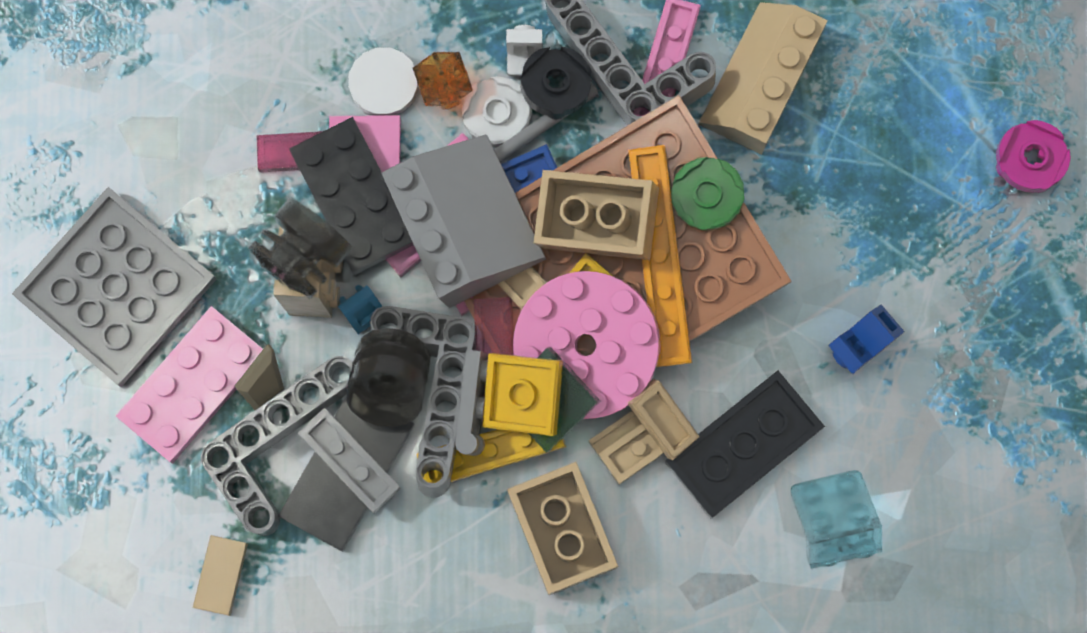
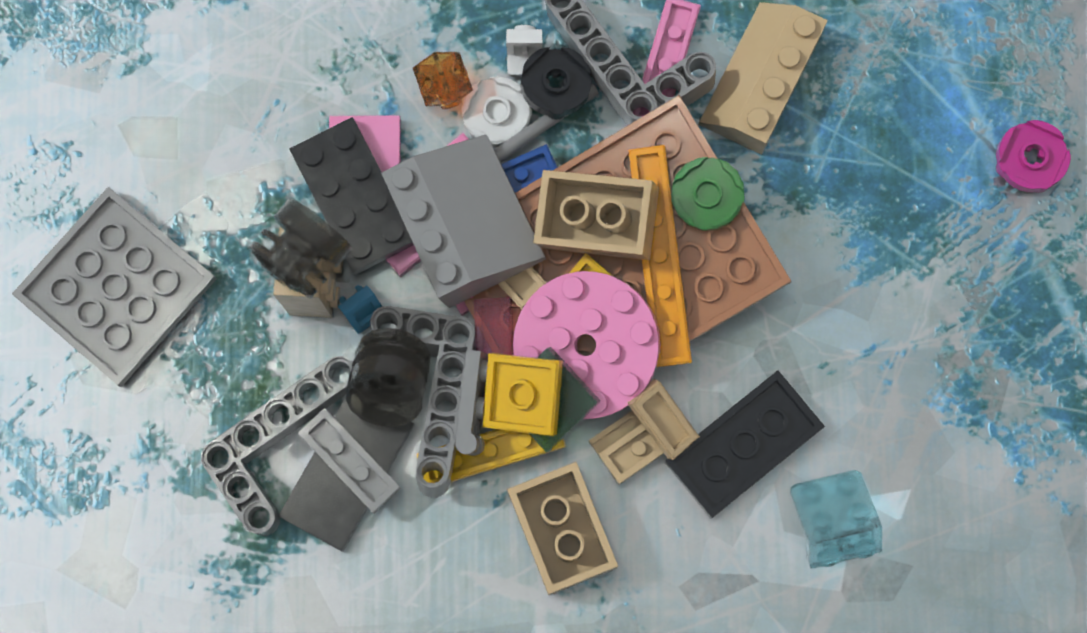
(190, 385): bright pink plate -> none
(220, 575): tan tile -> none
(261, 379): dark tan piece -> none
(274, 151): clear pink tile -> none
(383, 82): white tile -> none
(865, 339): blue brick -> none

